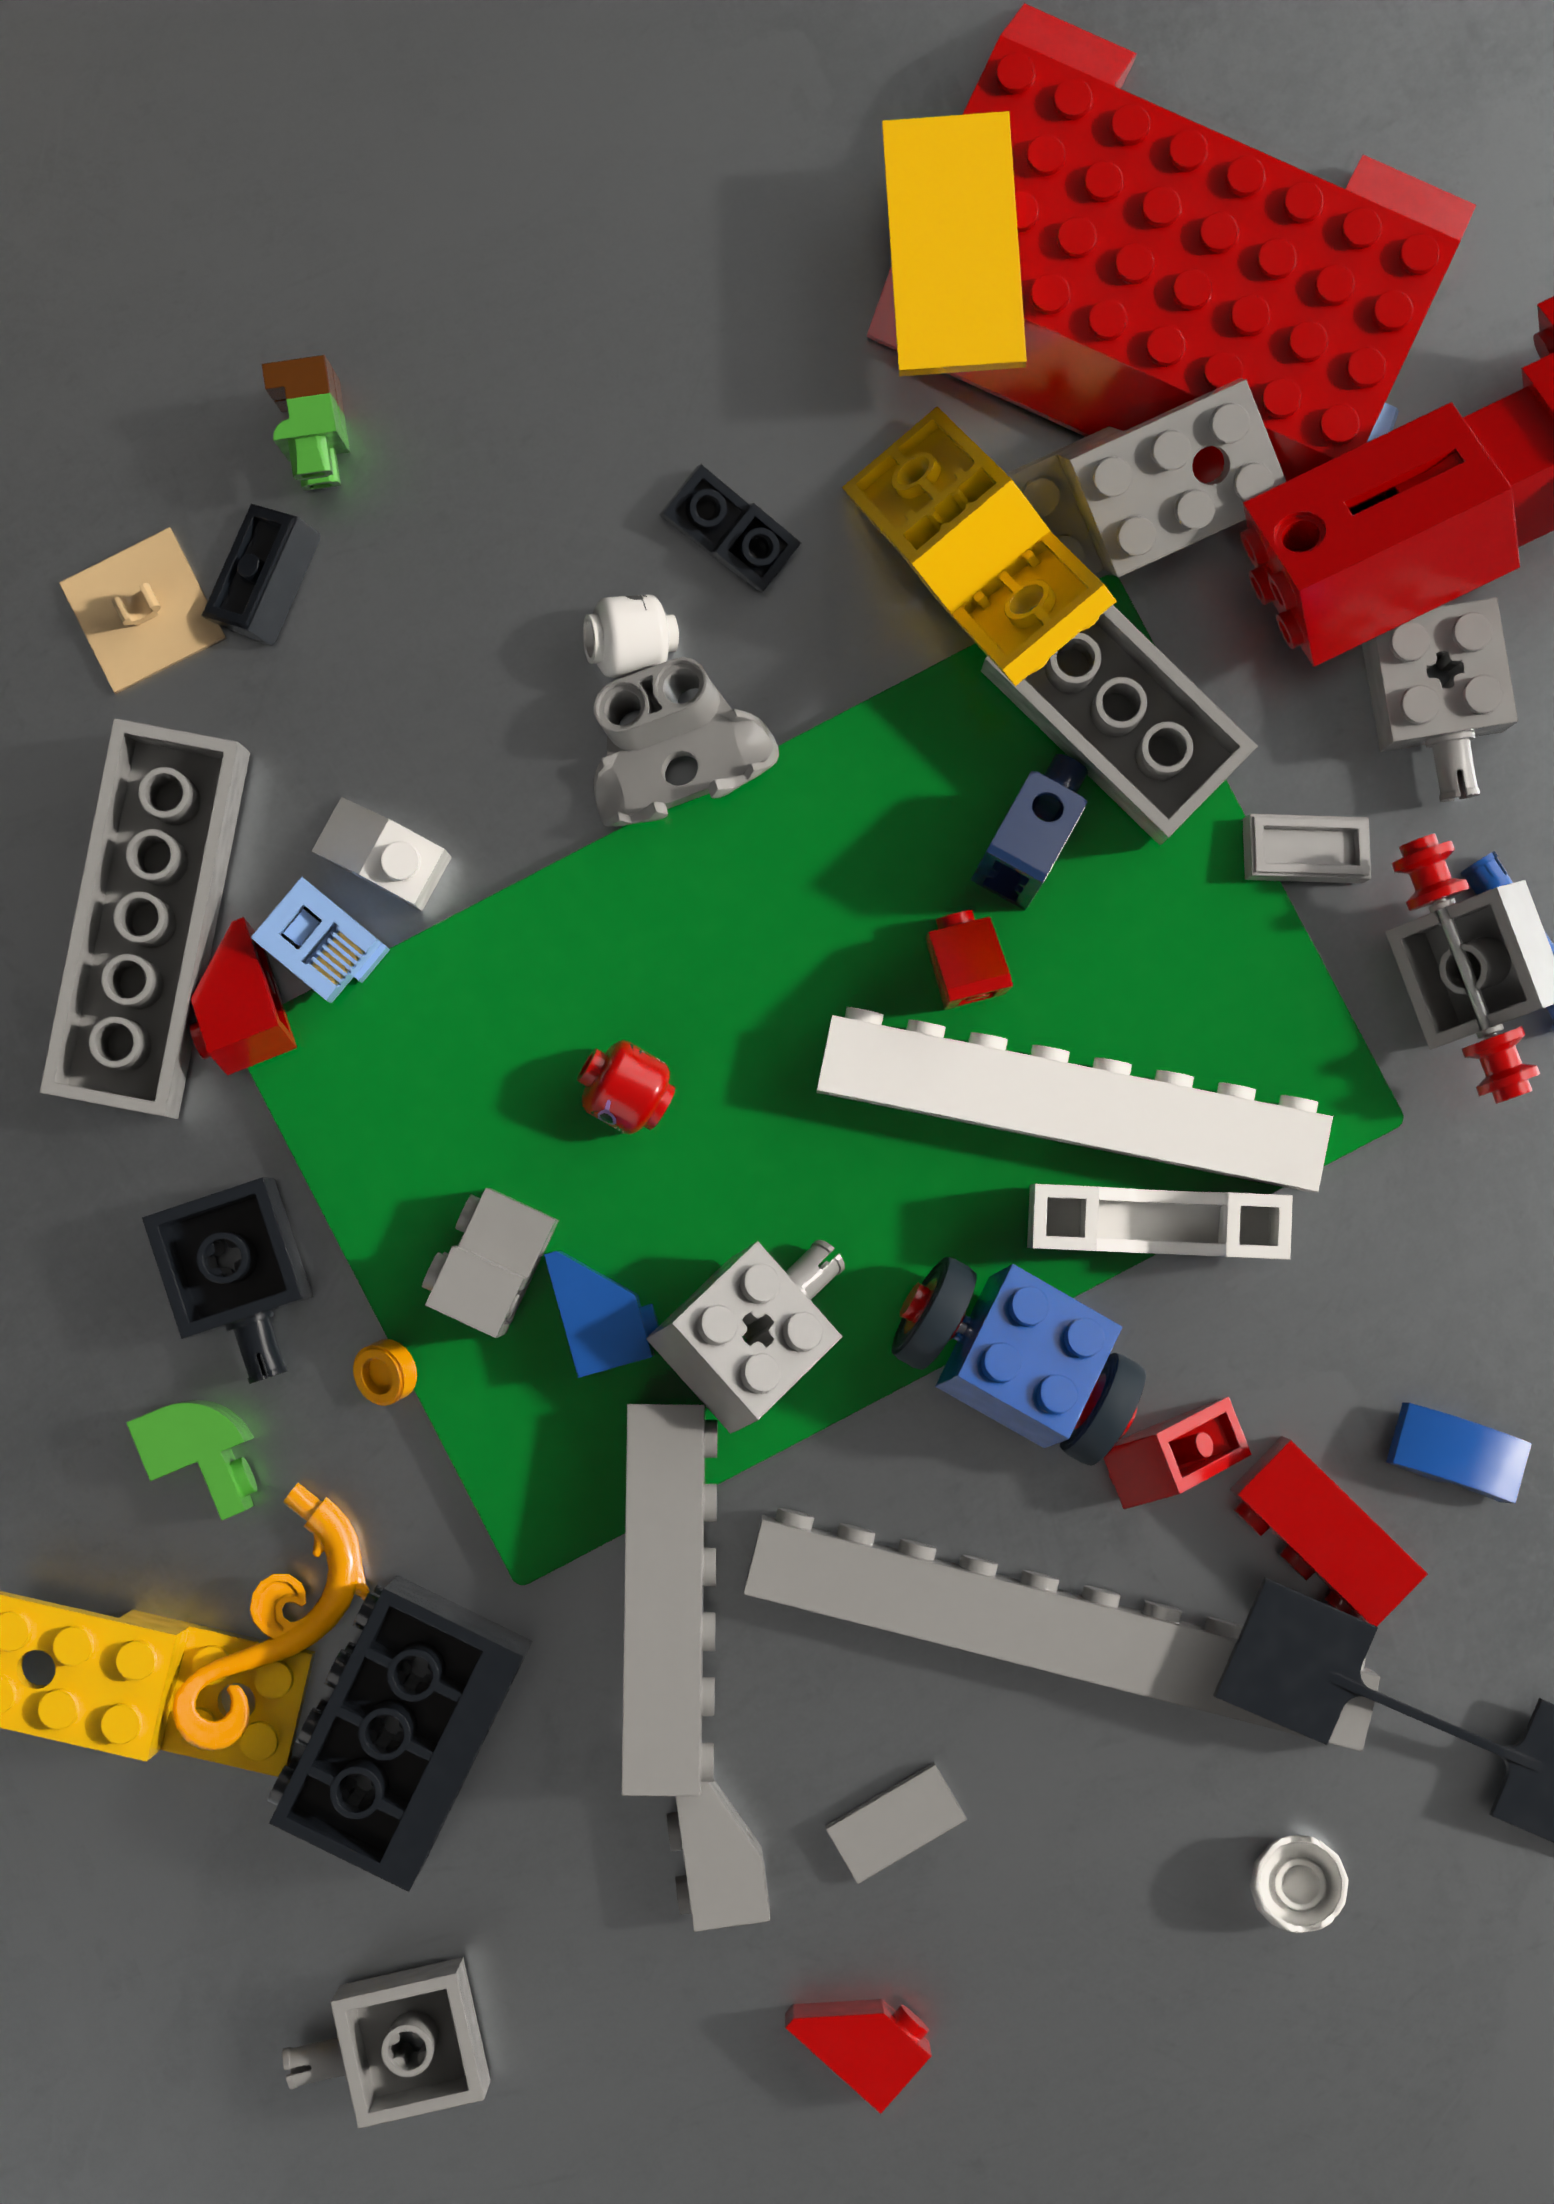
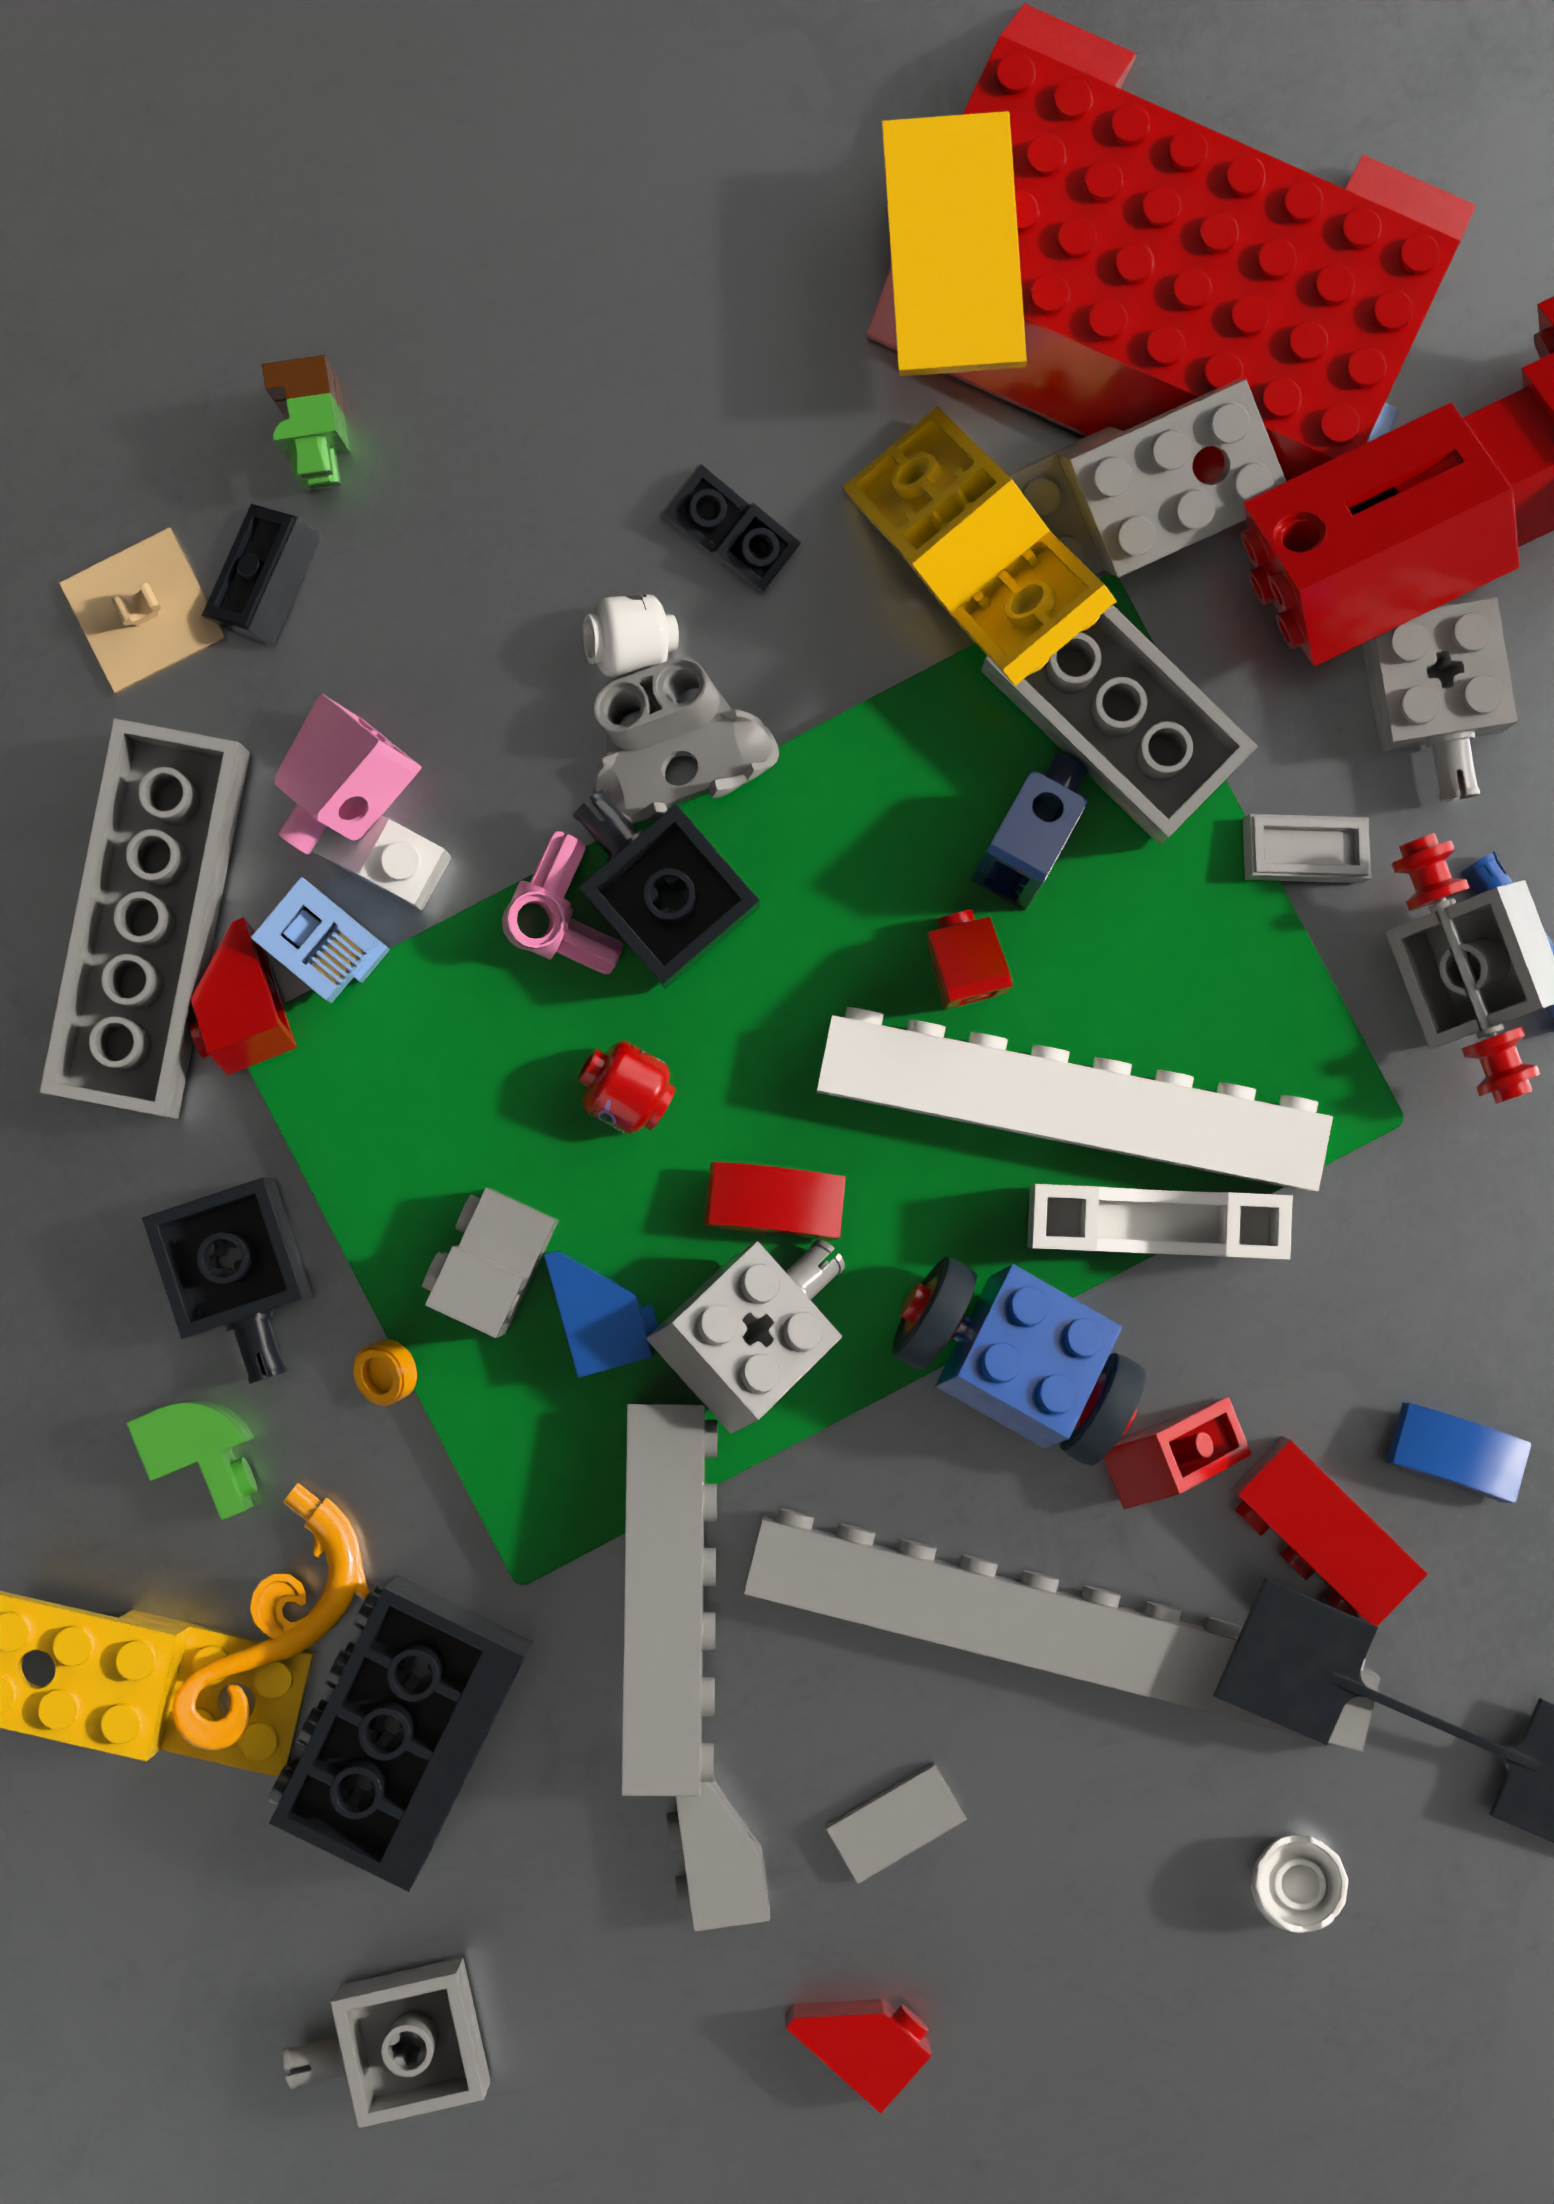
(339, 776): none -> bright pink torso
(548, 891): none -> bright pink axle
(642, 861): none -> black brick
(774, 1200): none -> red slope

